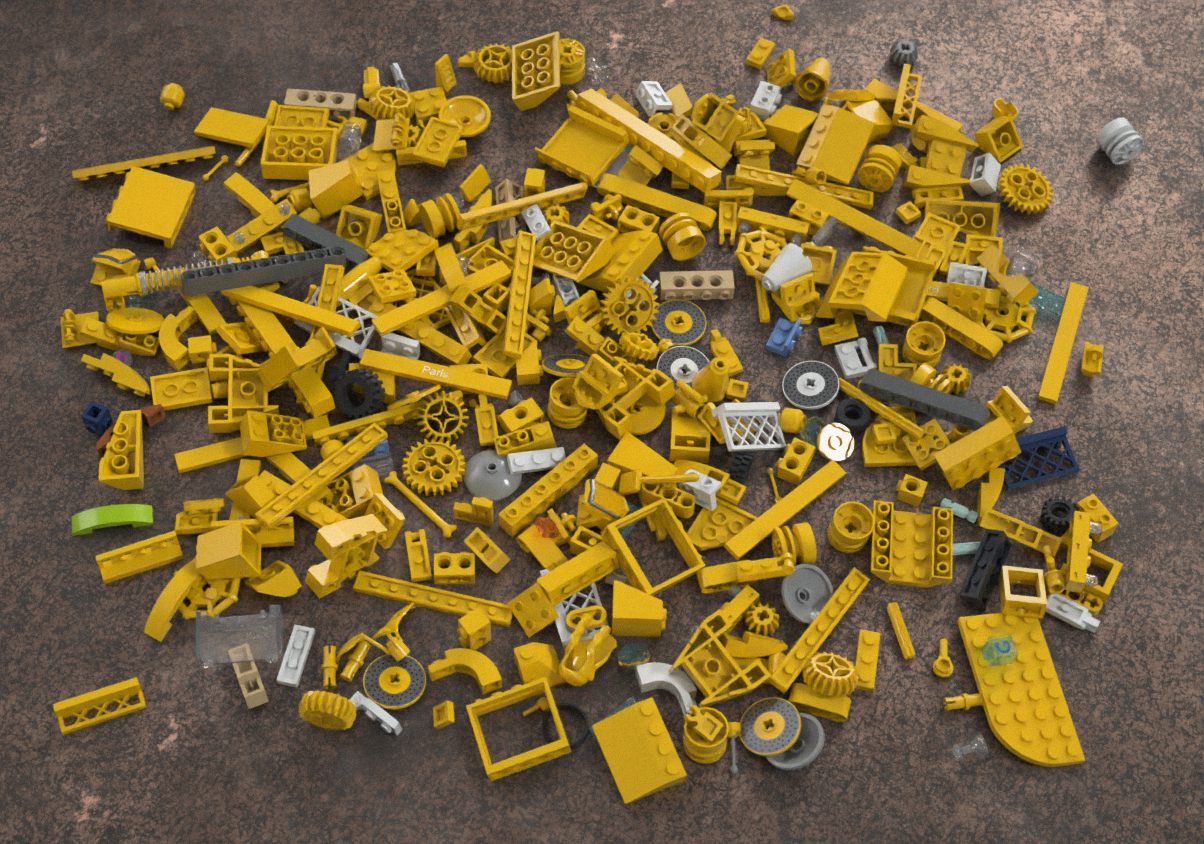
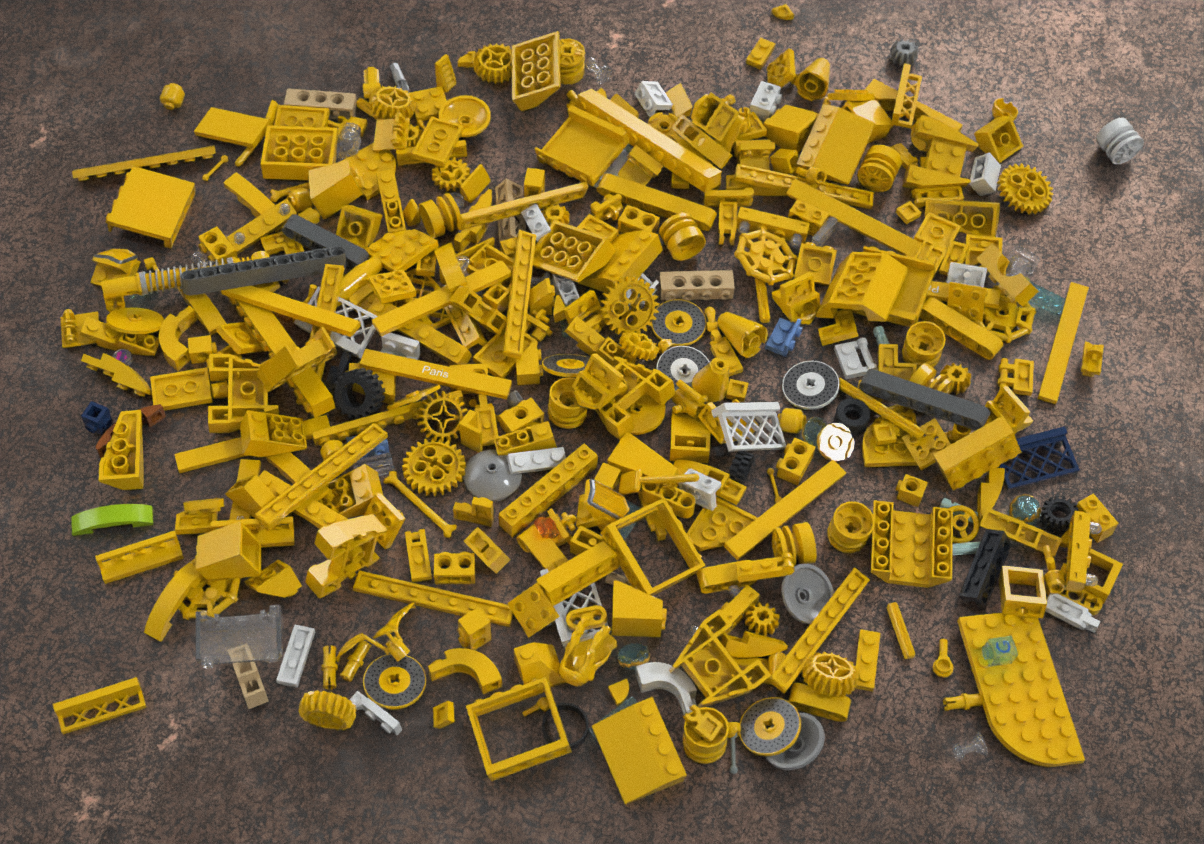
(451, 175): none -> yellow gear
(469, 433): none -> yellow panel
(619, 691): none -> yellow tile
(711, 324): none -> yellow arm
(742, 333): none -> yellow cone
(784, 161): none -> yellow brick
(786, 267): white cone -> none
(964, 518): none -> yellow piece
(1022, 376): none -> yellow plate
(1025, 508): none -> clear light blue hair

